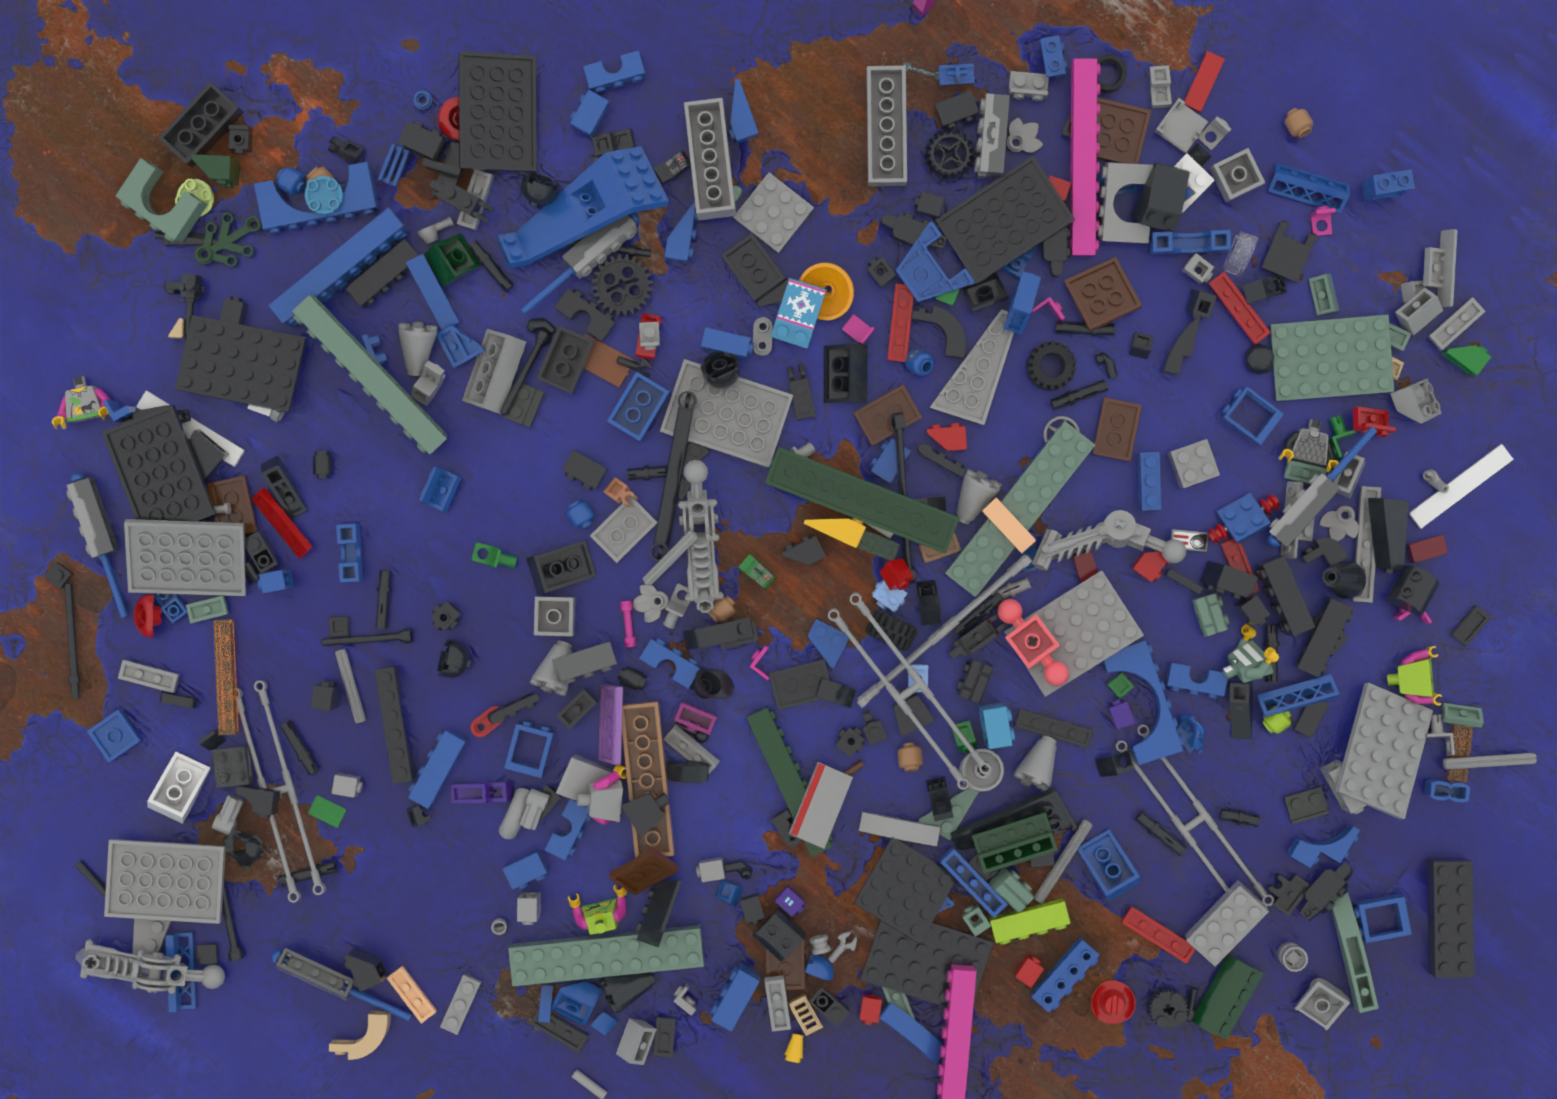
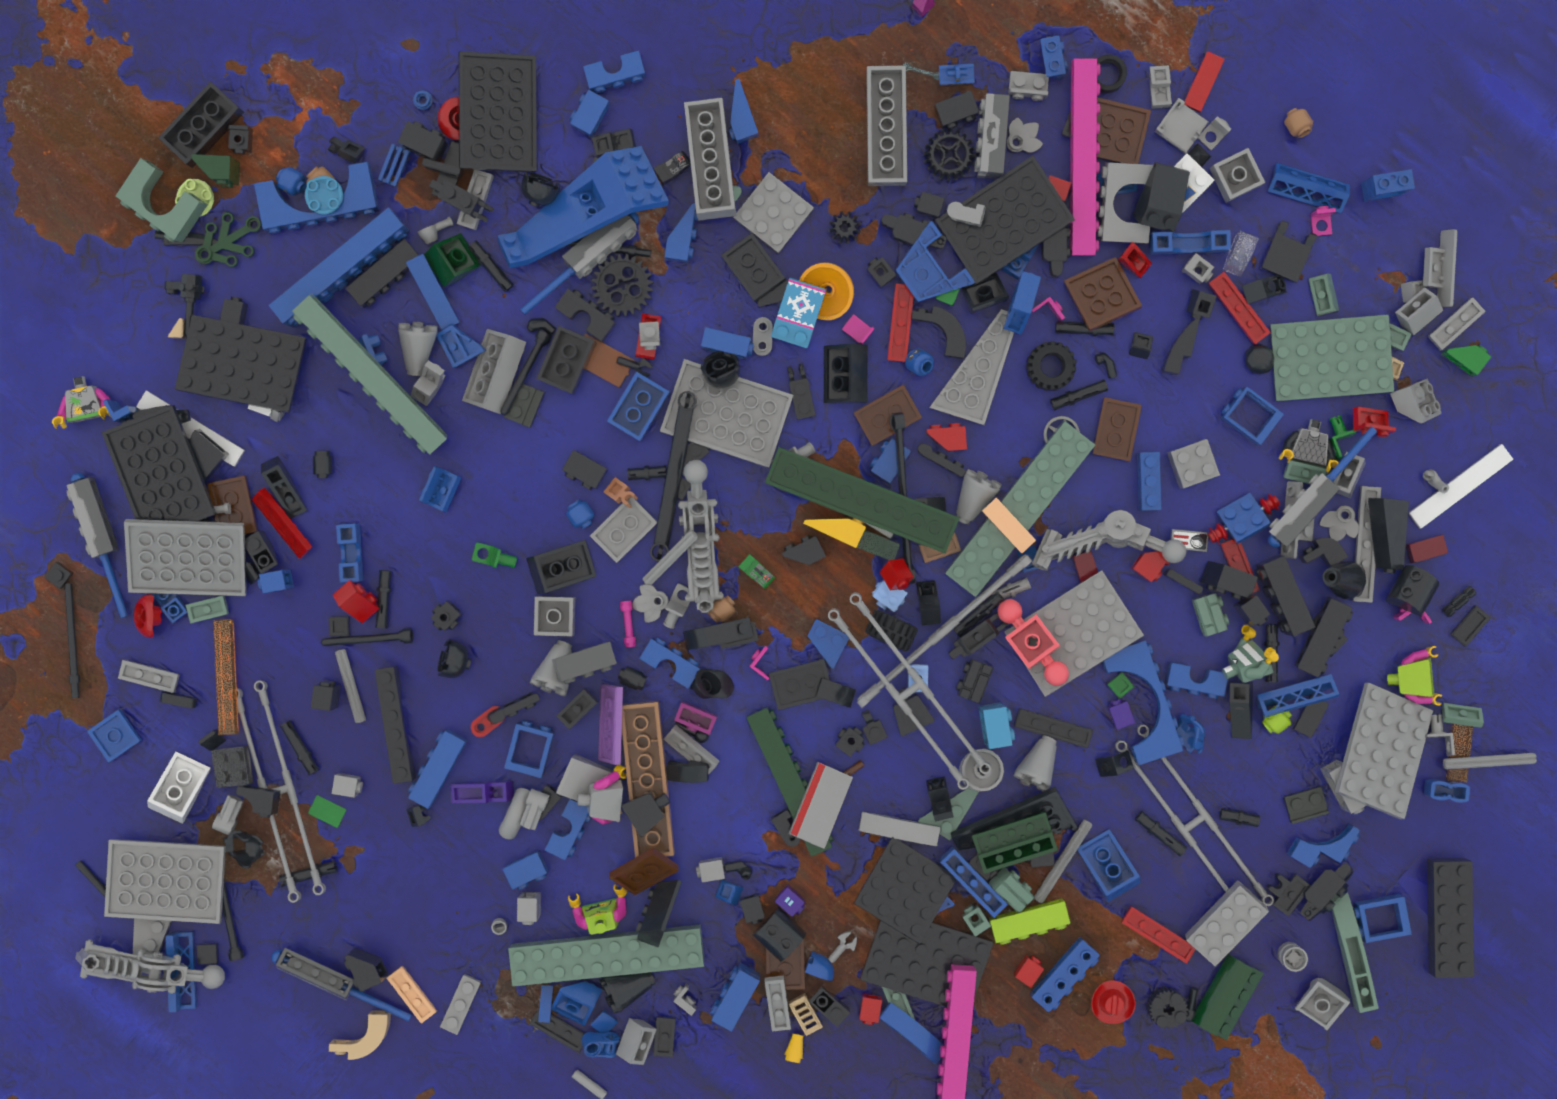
(356, 601): none -> red brick
(601, 1044): none -> blue piece
(819, 944): light grey wheel -> none
(838, 224): none -> black gear
(910, 757): medium nougat head -> none
(966, 214): none -> light grey leg
(966, 730): green bracket -> none
(1134, 260): none -> red slope
(1459, 601): none -> black axle

